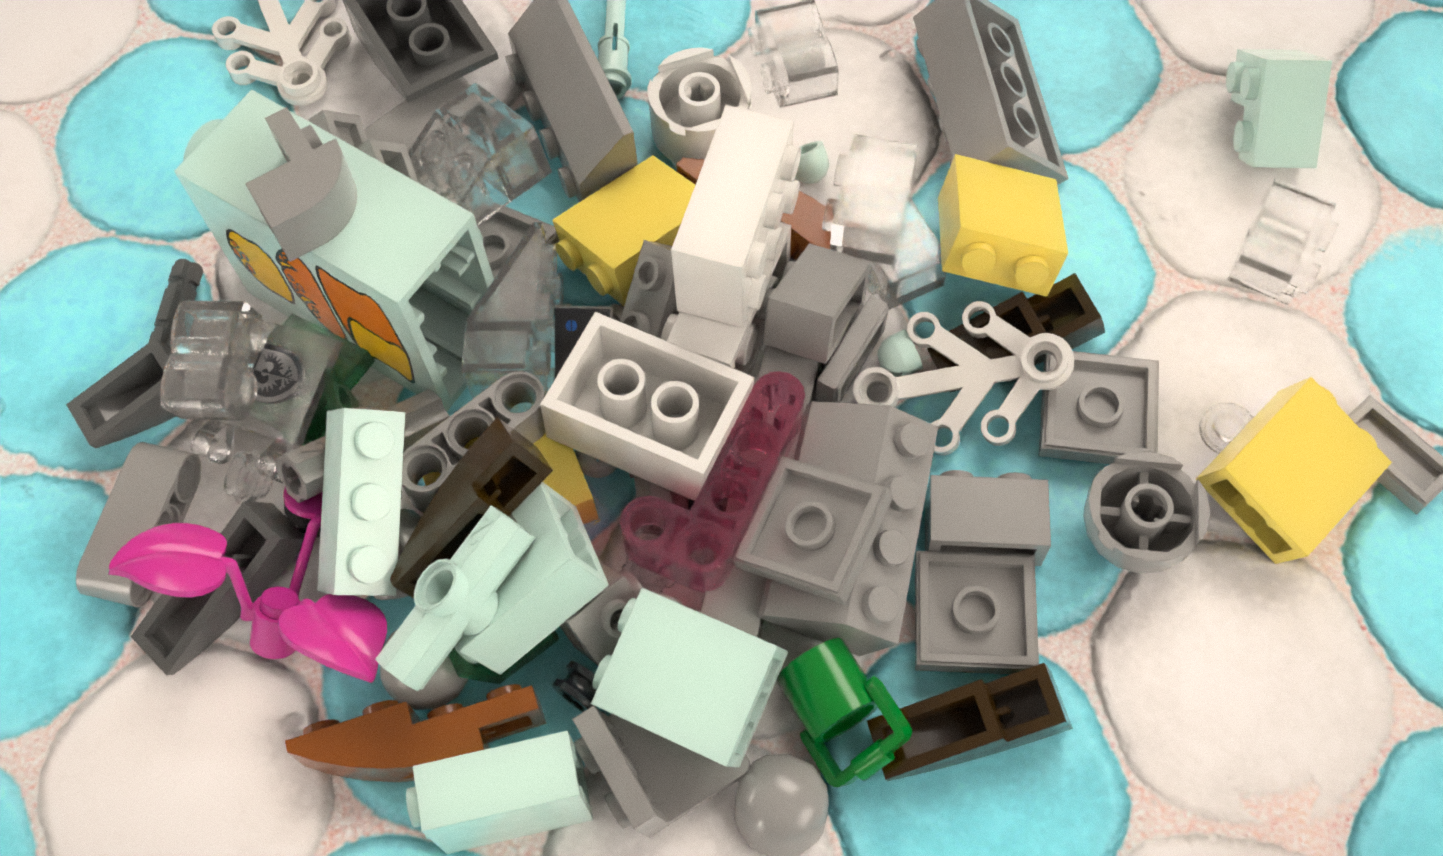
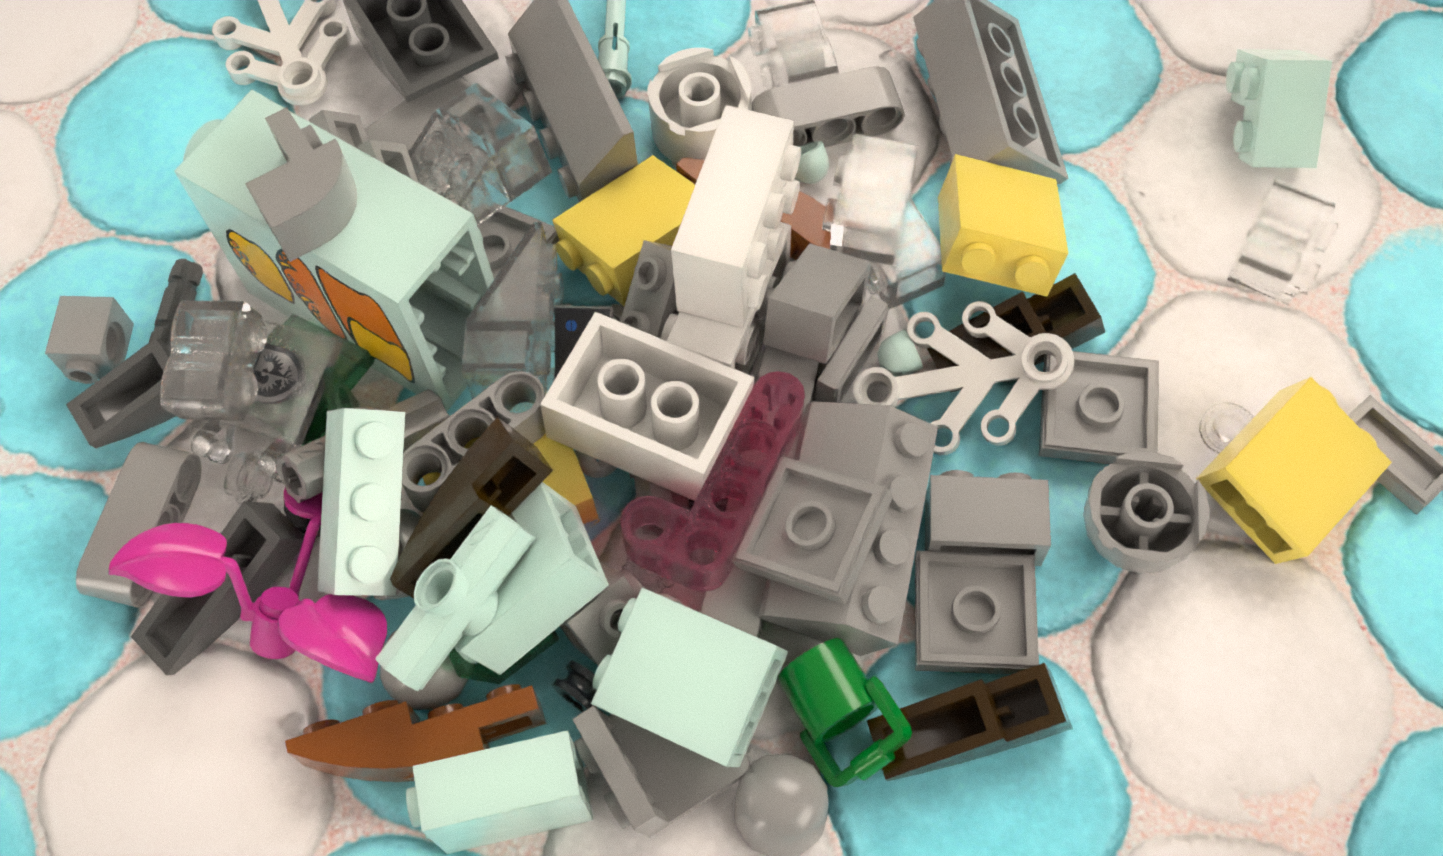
(88, 337): none -> light grey brick
(836, 106): none -> beam

